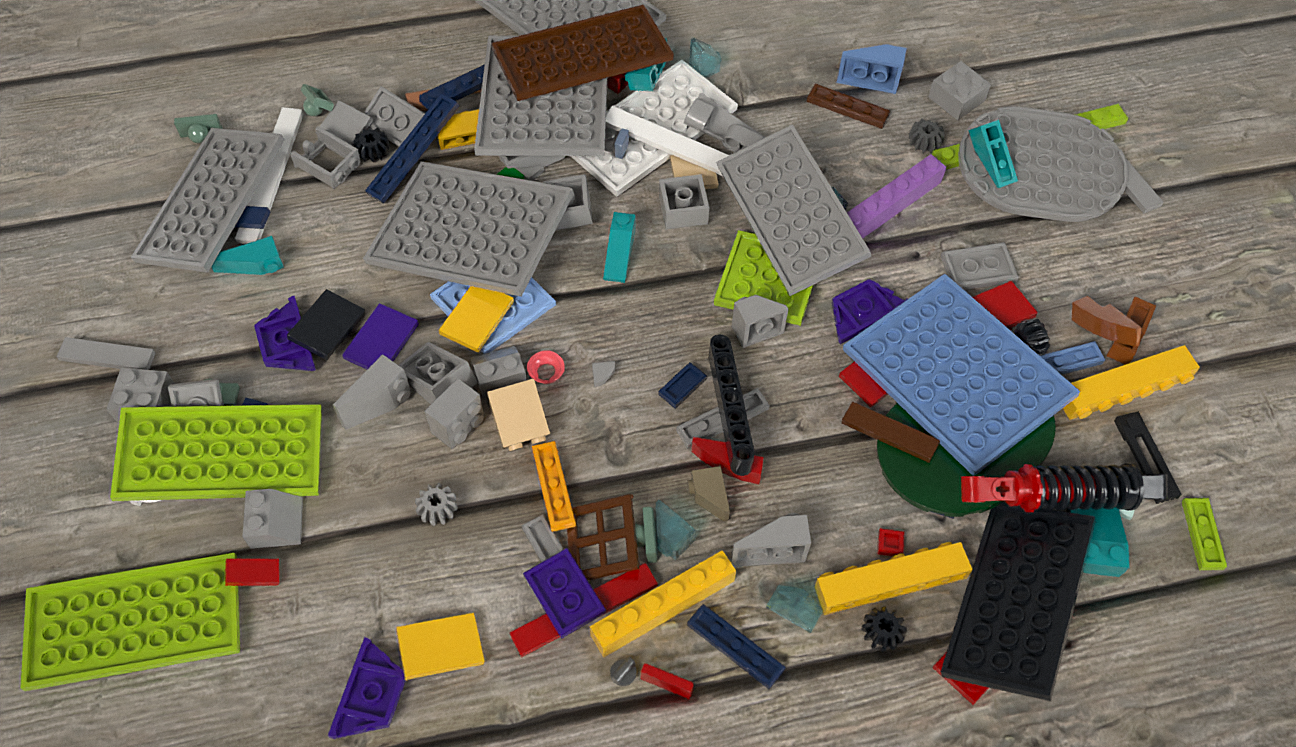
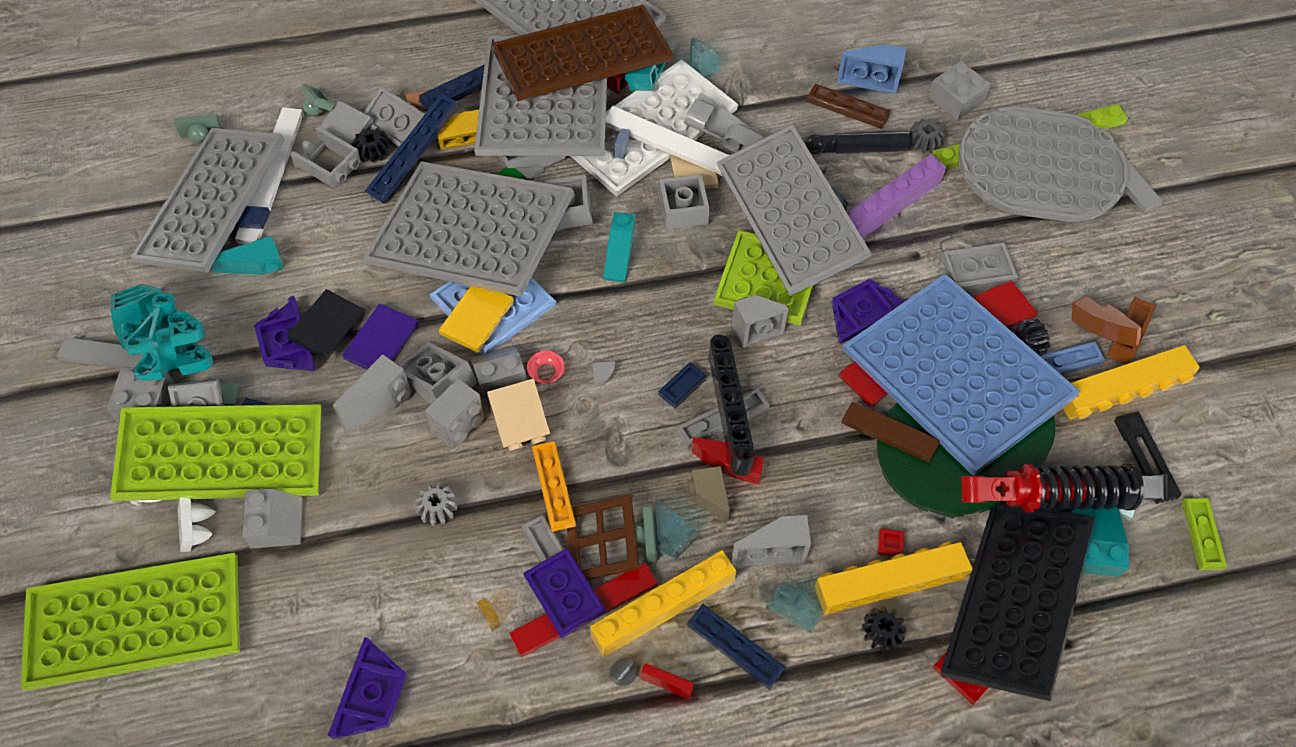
(148, 325): none -> teal piece
(187, 514): none -> white tile
(251, 572): red tile -> none
(439, 646): yellow tile -> none
(488, 614): none -> clear yellow tile
(859, 142): none -> black piece
(993, 152): teal slope -> none

